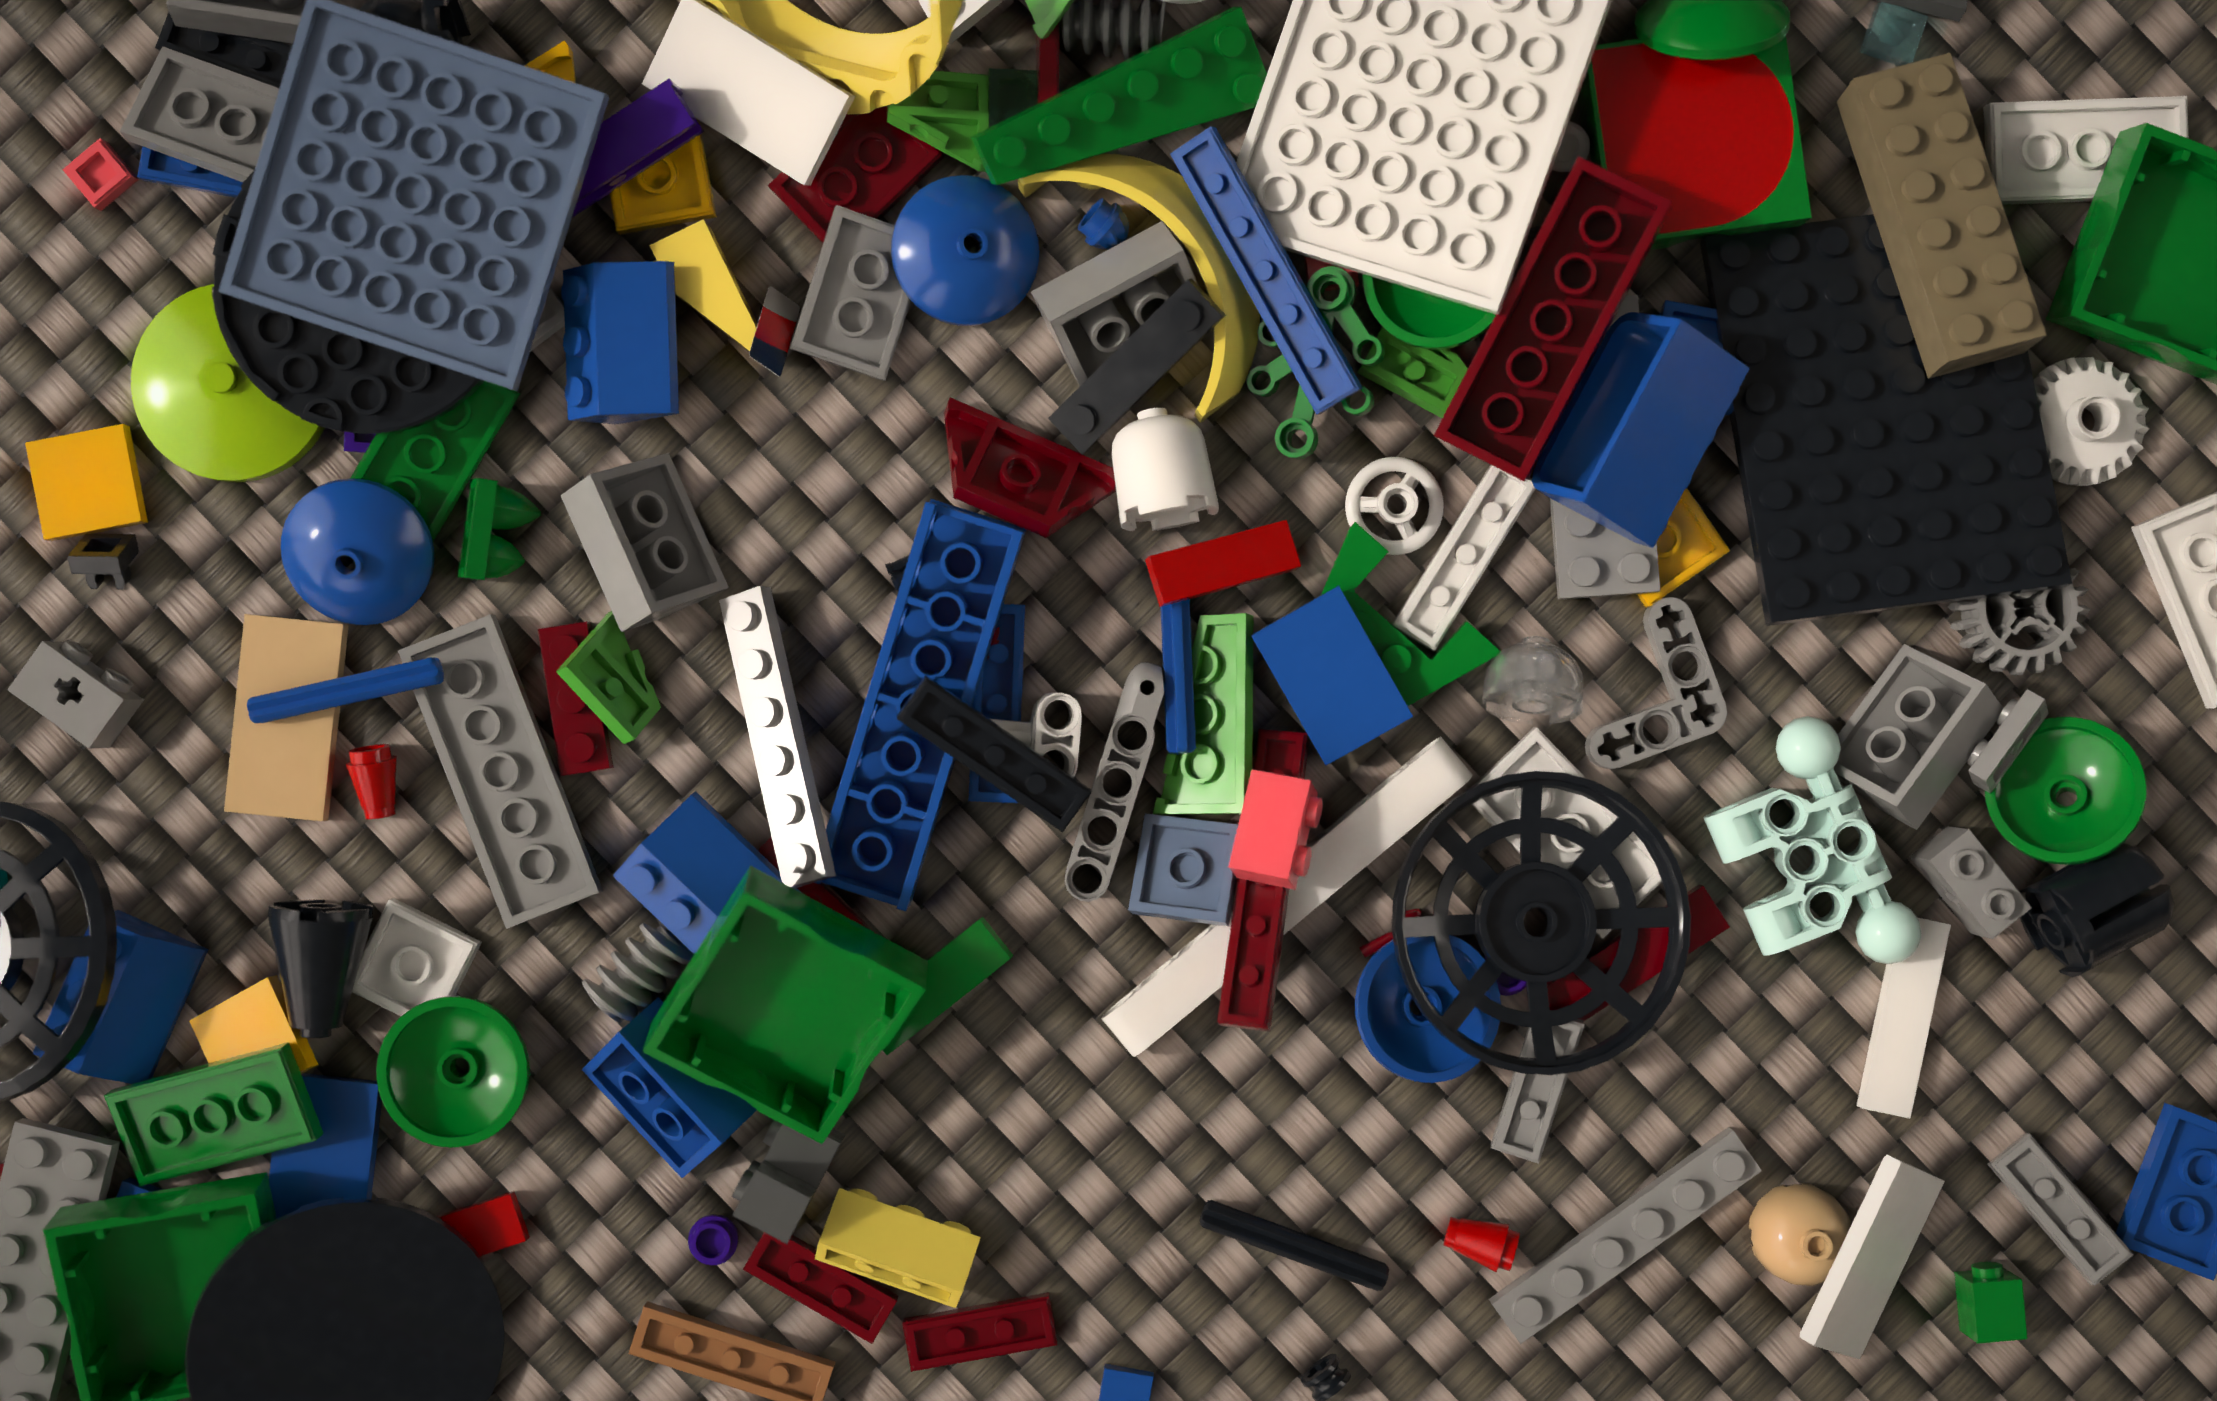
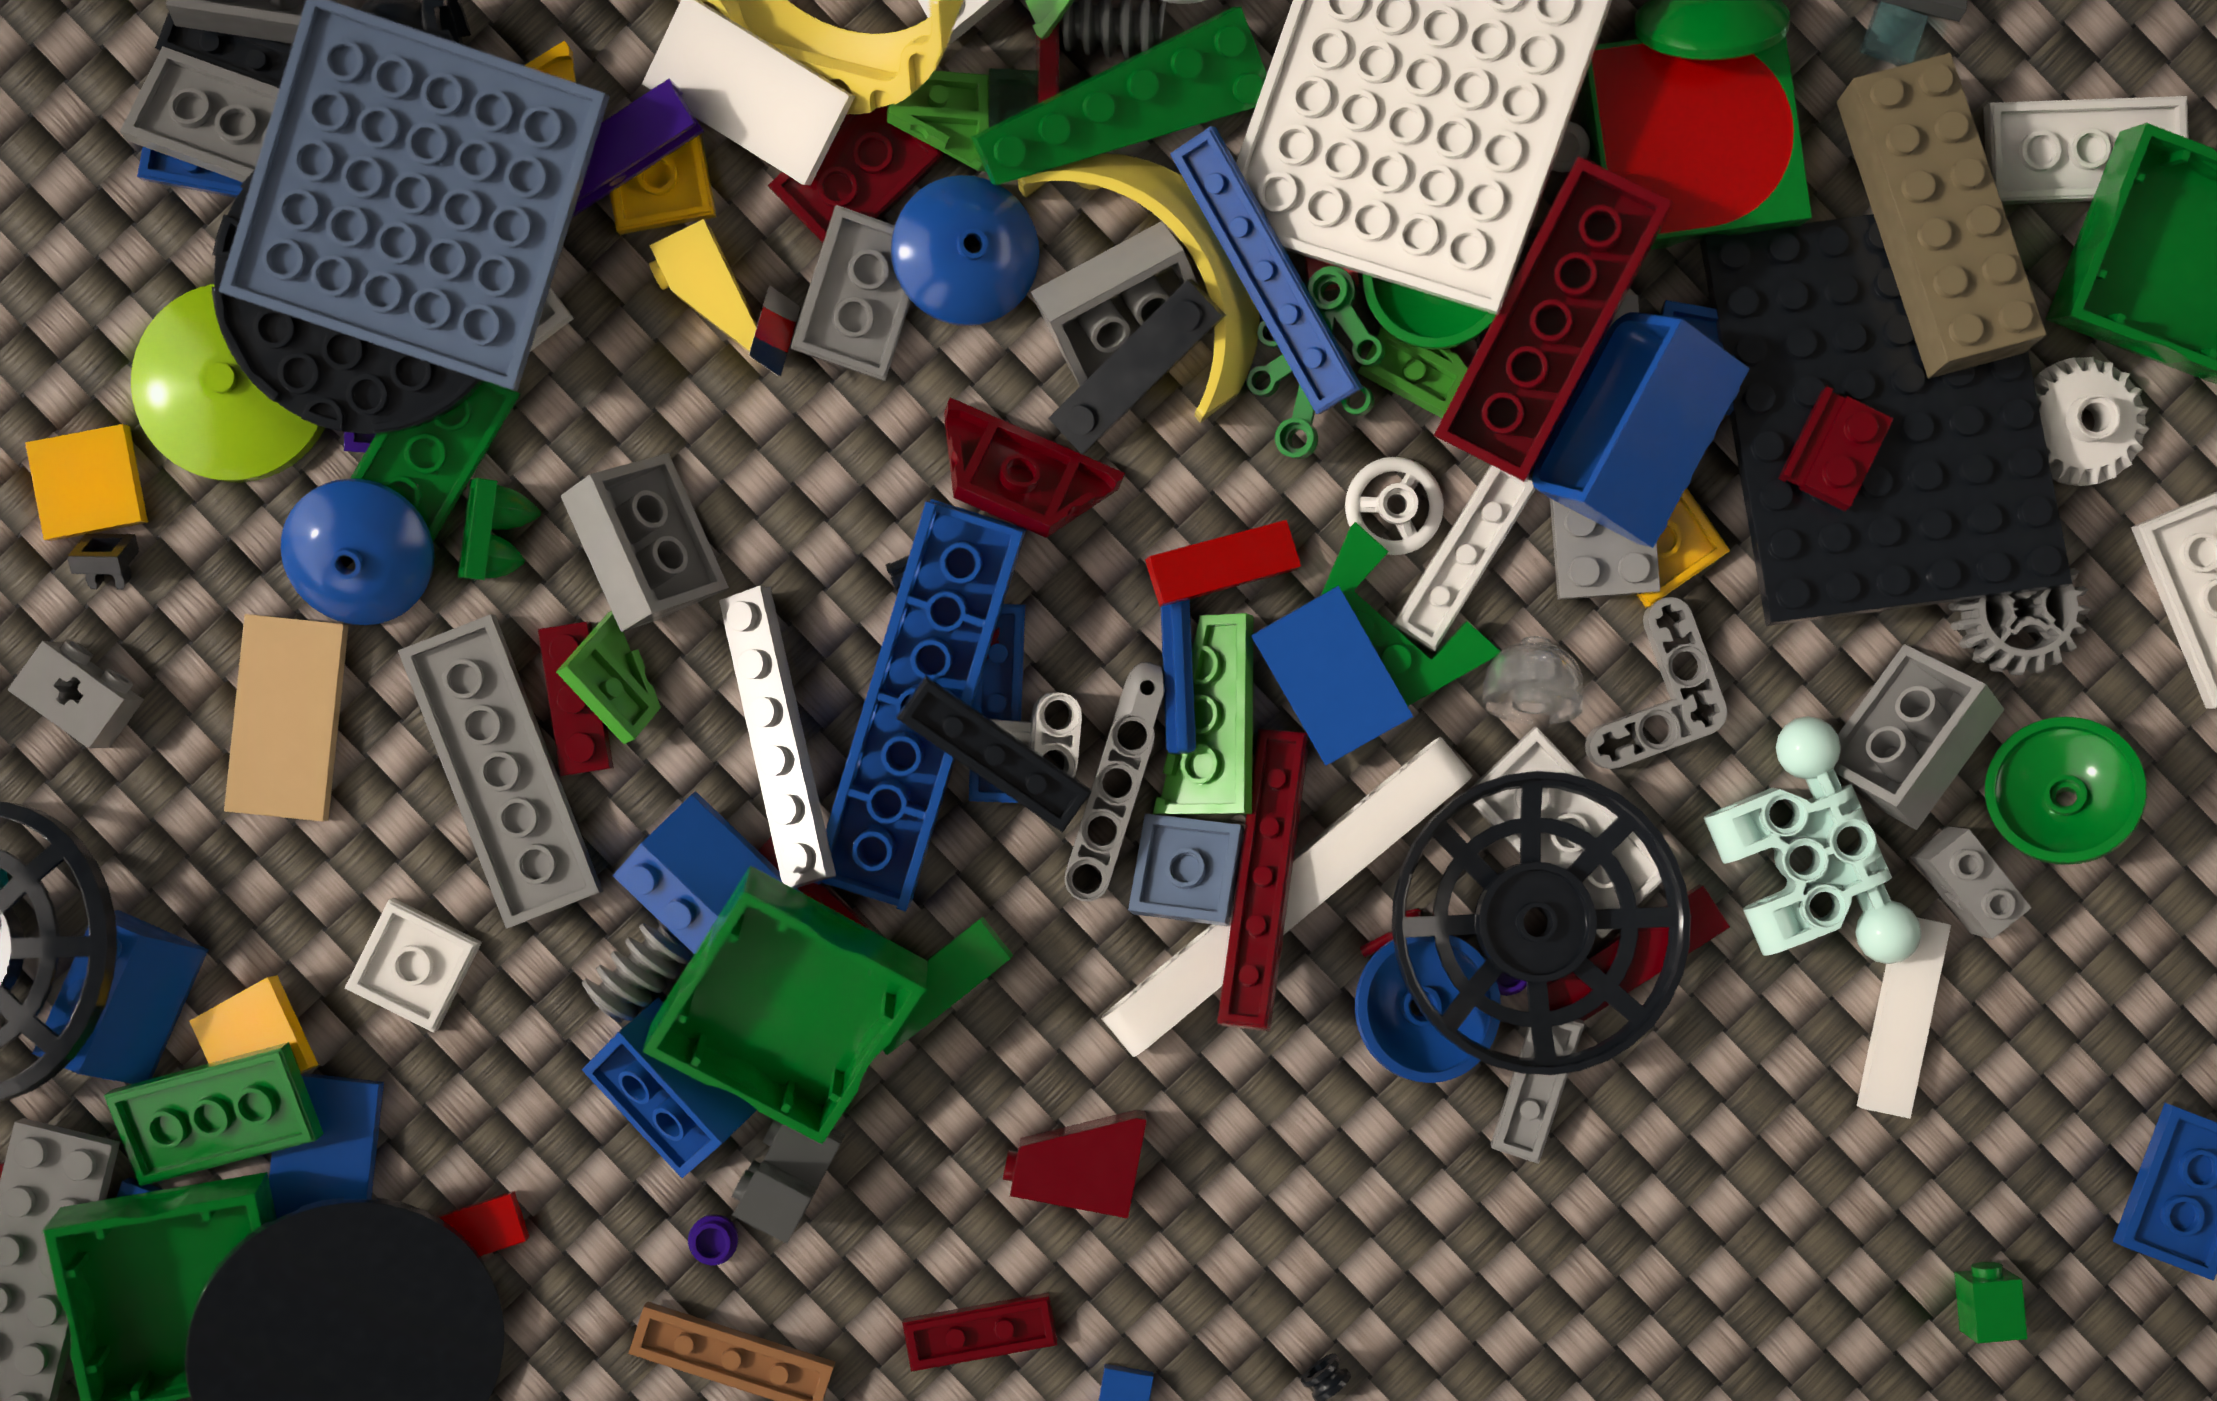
(100, 174): coral tile -> none
(318, 959): black cone -> none
(345, 690): blue axle -> none
(374, 779): red cone -> none
(427, 1091): green dish -> none
(620, 341): blue slope -> none
(828, 1290): dark red plate -> none
(897, 1246): light yellow brick -> none
(1081, 1165): none -> dark red slope
(1104, 225): blue plate -> none
(1162, 471): white cylinder -> none
(1275, 829): coral brick -> none
(1294, 1245): black axle -> none
(1483, 1242): red cone -> none
(1625, 1235): light grey plate -> none
(1798, 1232): tan cylinder -> none
(1836, 448): none -> dark red plate
(1871, 1258): white tile -> none
(2017, 725): light grey plate -> none
(2060, 1209): light grey tile -> none
(2097, 908): black cylinder -> none

